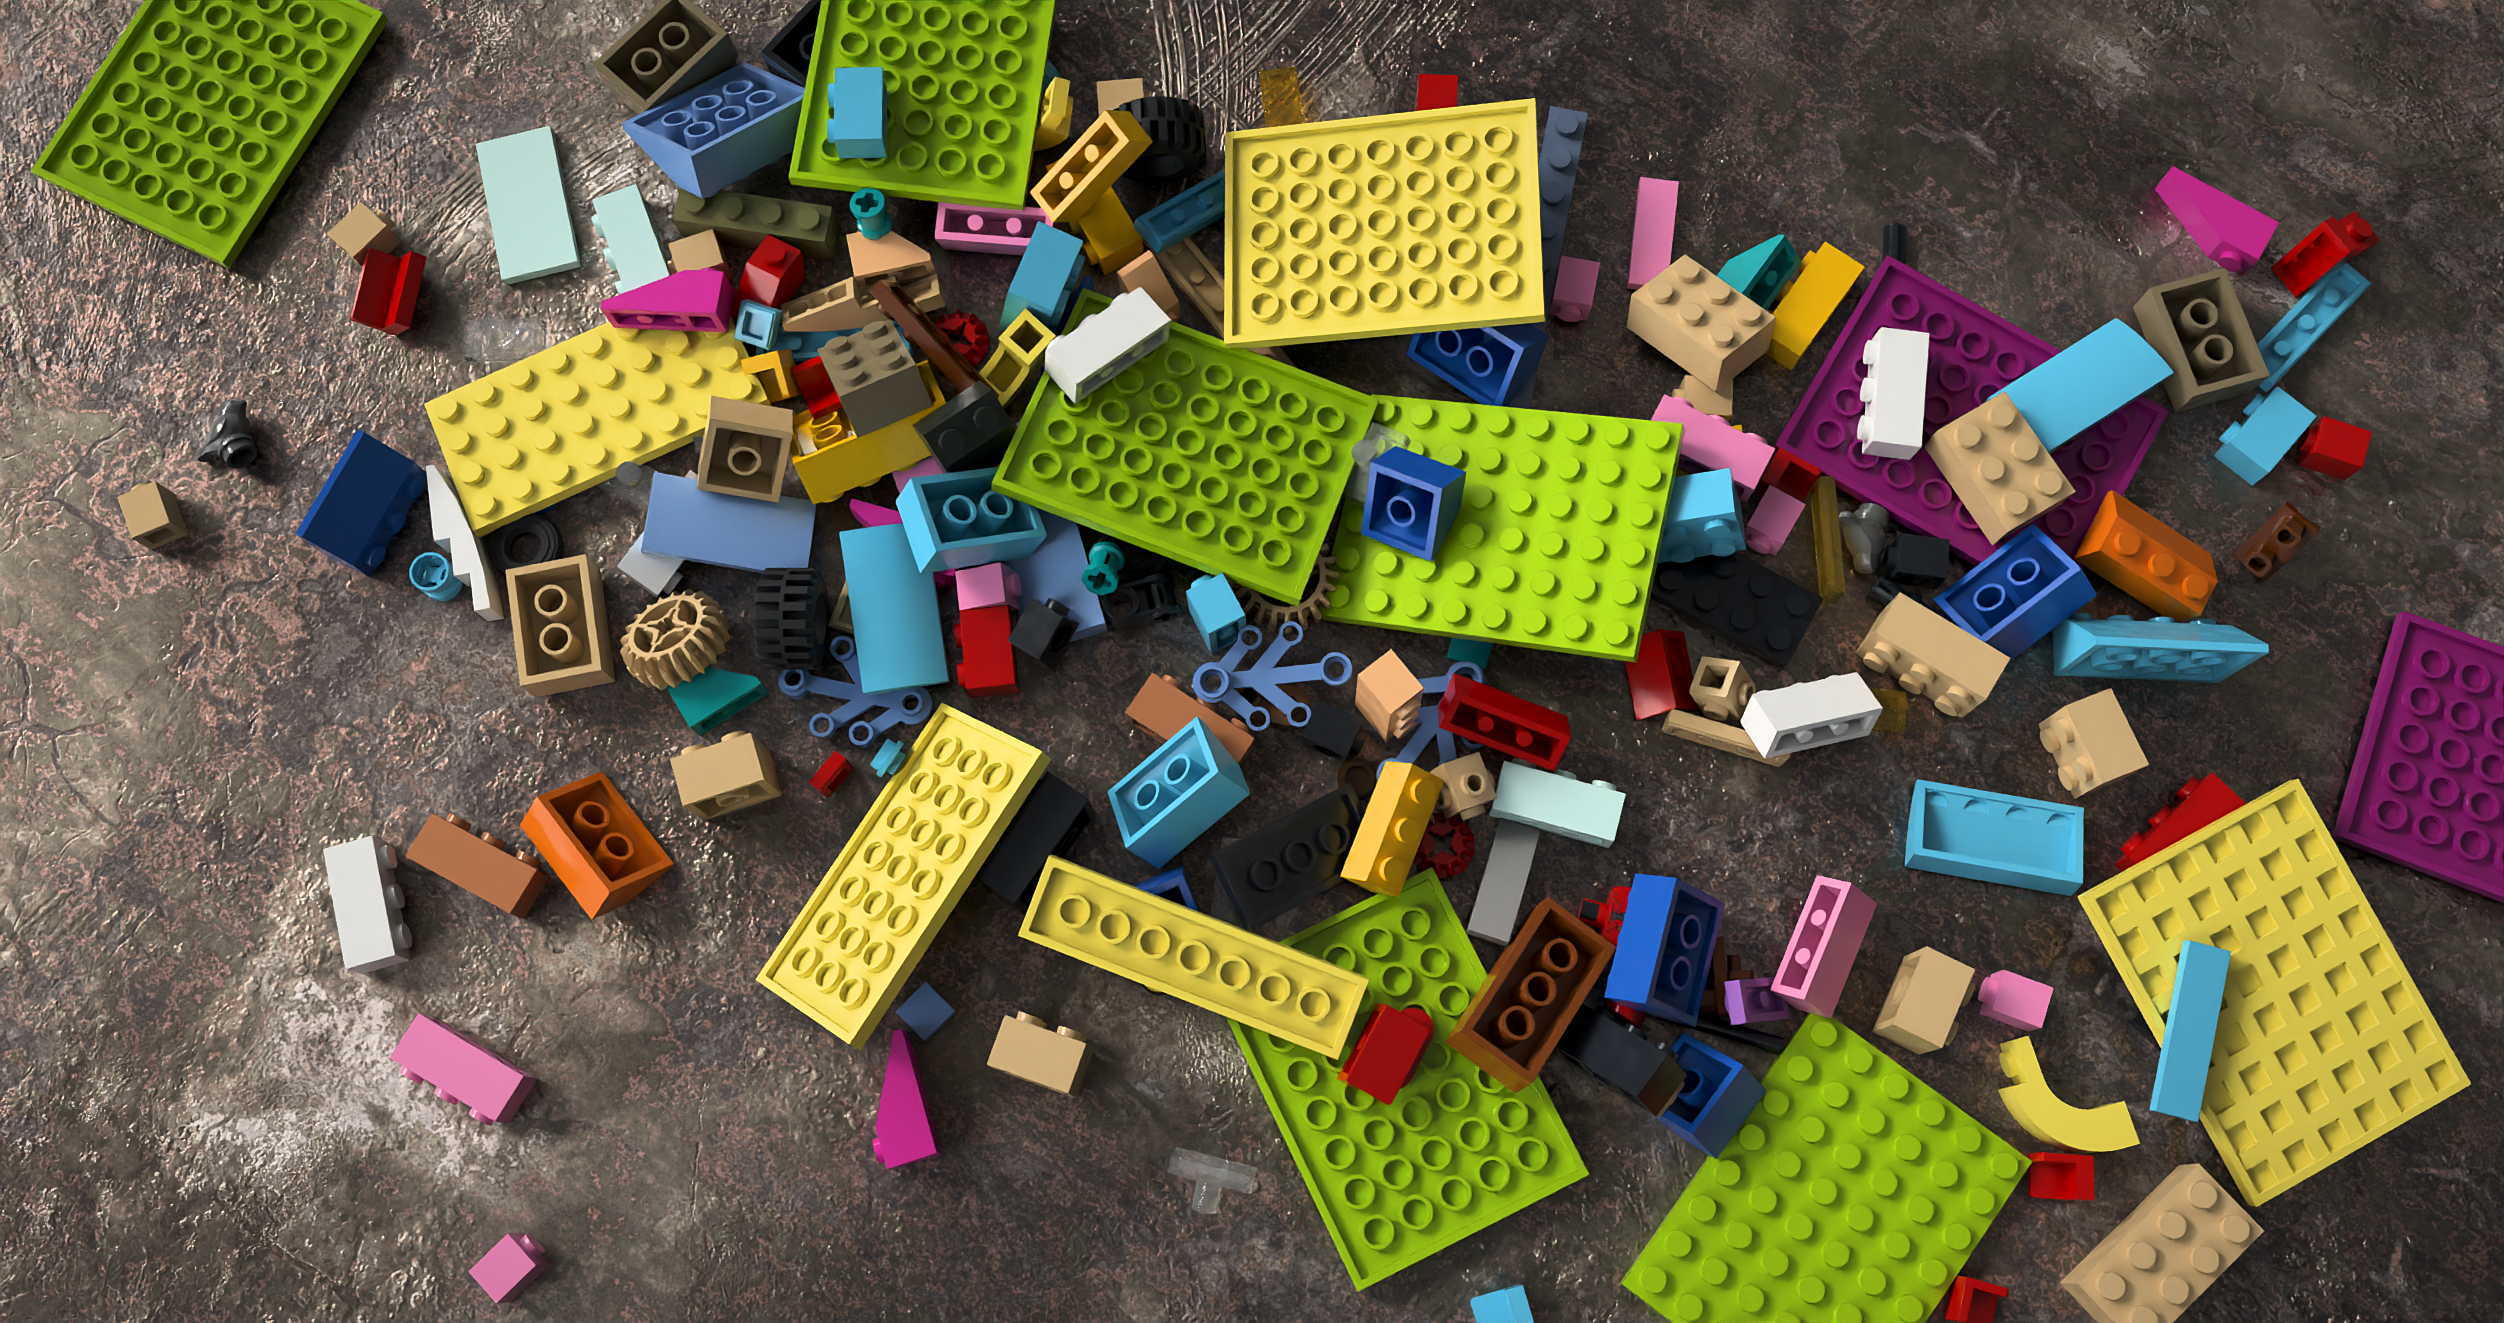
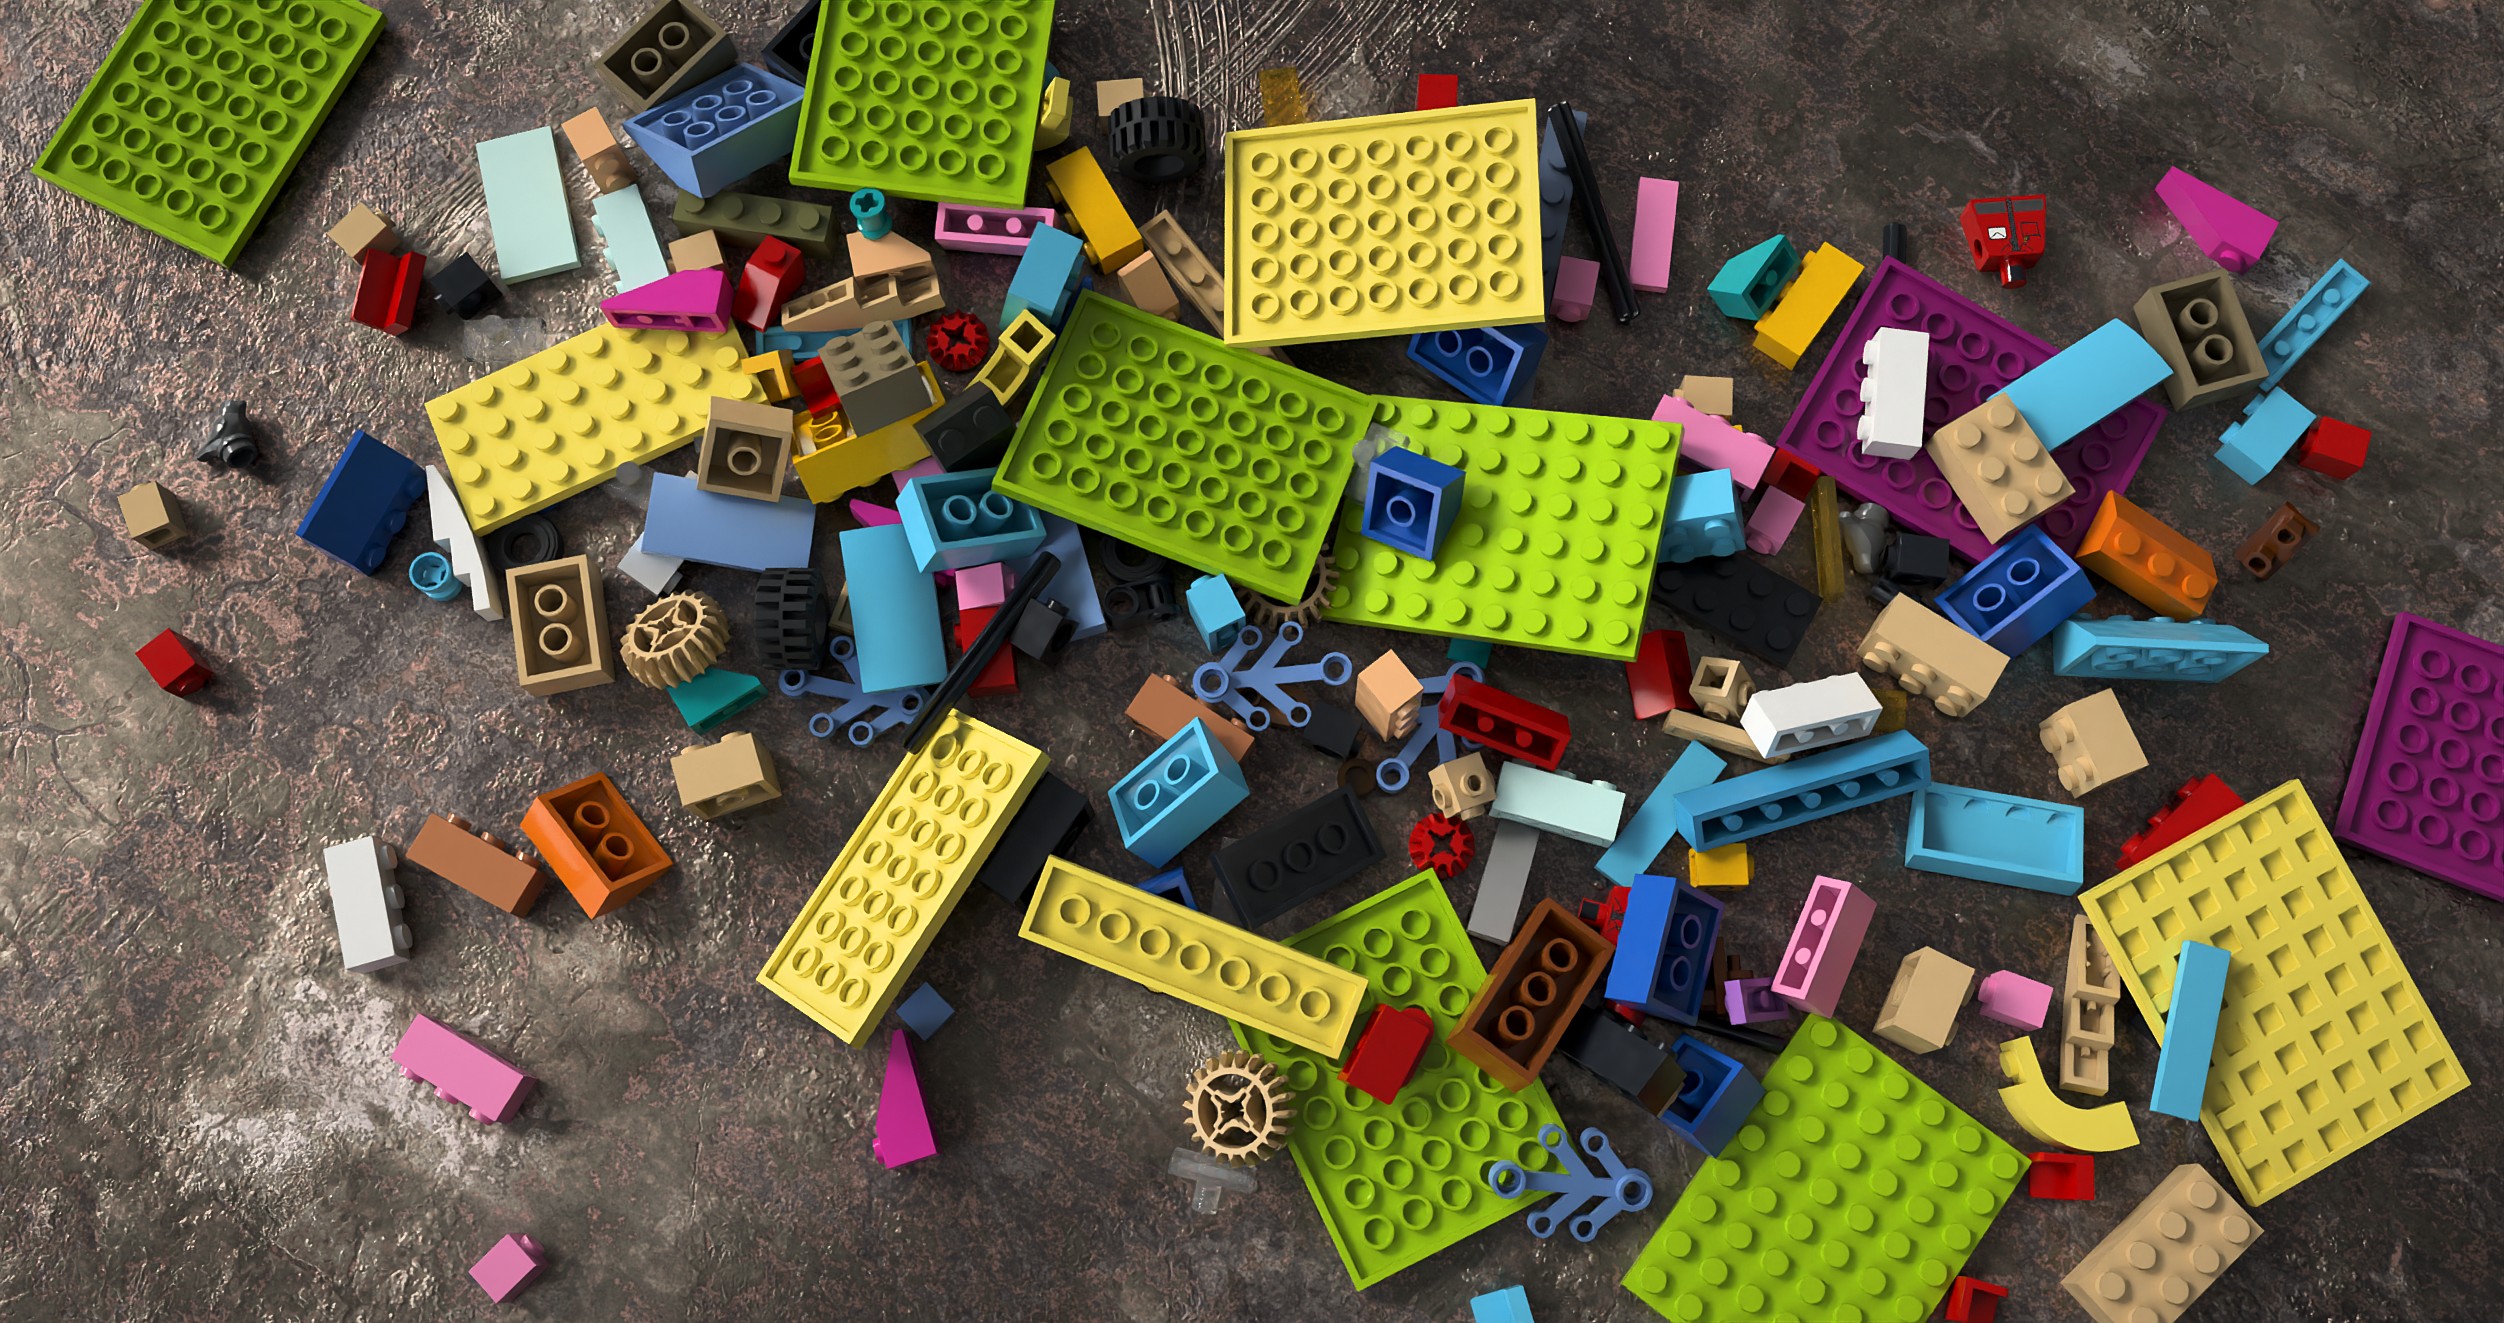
(174, 663): none -> red brick
(464, 288): none -> black brick
(599, 151): none -> light nougat brick
(758, 324): medium azure tile -> none
(831, 774): red tile -> none
(859, 112): medium azure brick -> none
(888, 758): medium azure plate -> none
(924, 334): reddish brown plate -> none
(979, 653): none -> black axle
(1039, 1055): tan brick -> none
(1091, 166): yellow brick -> none
(1097, 558): teal bush -> none
(1106, 344): white brick -> none
(1184, 214): dark azure tile -> none
(1213, 1090): none -> tan gear
(1392, 828): yellow brick -> none
(1577, 1185): none -> medium blue plant
(1594, 211): none -> black axle
(1656, 818): none -> medium azure tile
(1700, 322): tan brick -> none
(1721, 868): none -> yellow brick
(1802, 790): none -> dark azure brick
(2006, 235): none -> red torso
(2088, 1012): none -> tan slope
(2323, 251): red bracket -> none

